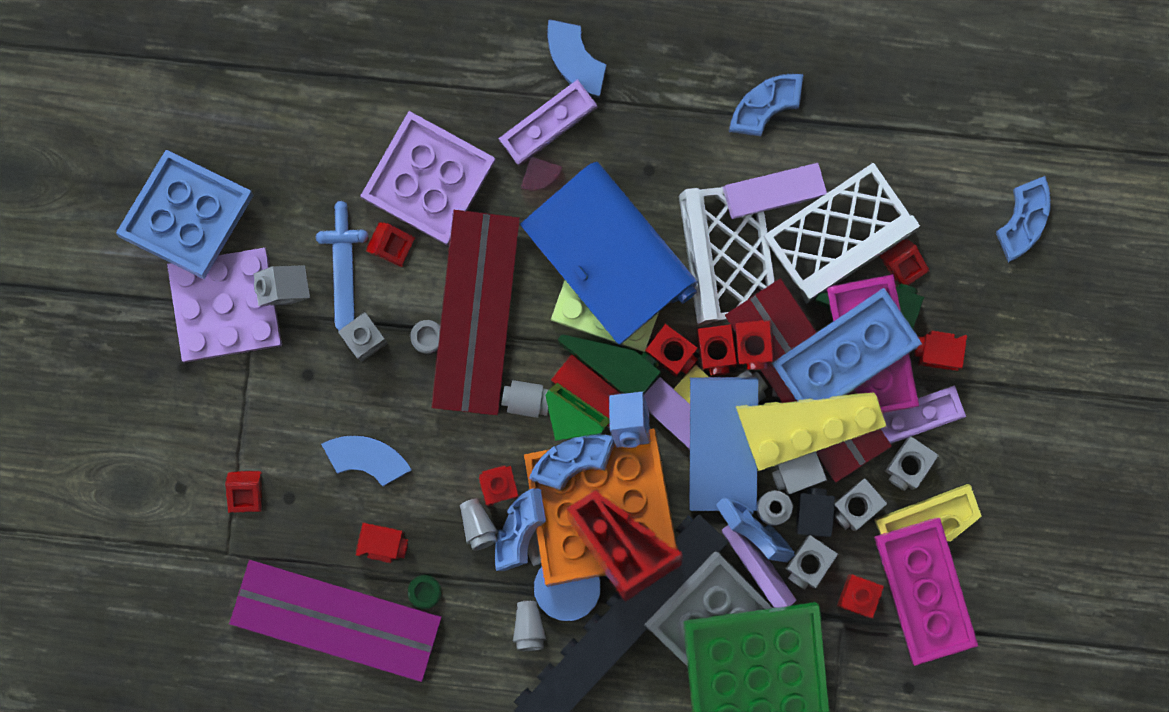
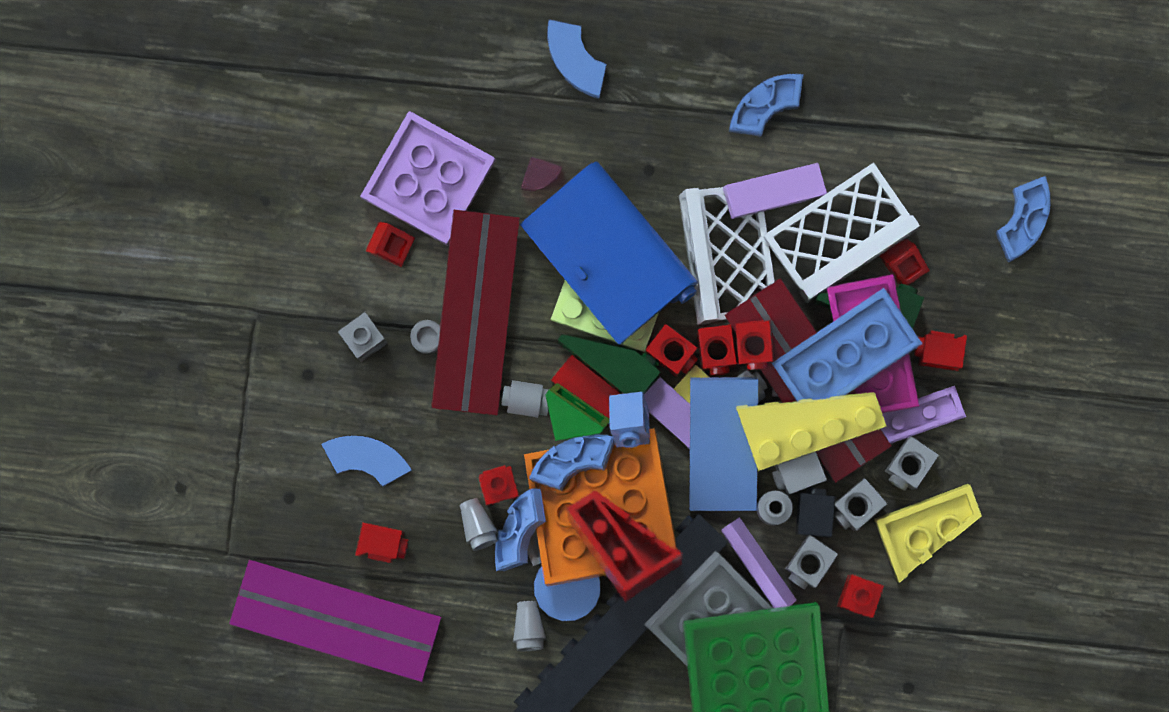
(185, 214): medium blue plate -> none
(222, 311): lavender plate -> none
(244, 491): red slope -> none
(281, 285): light grey brick -> none
(342, 263): medium blue sword -> none
(424, 591): dark green tile -> none
(548, 122): lavender tile -> none
(765, 538): medium blue tile -> none
(926, 591): dark pink tile -> none

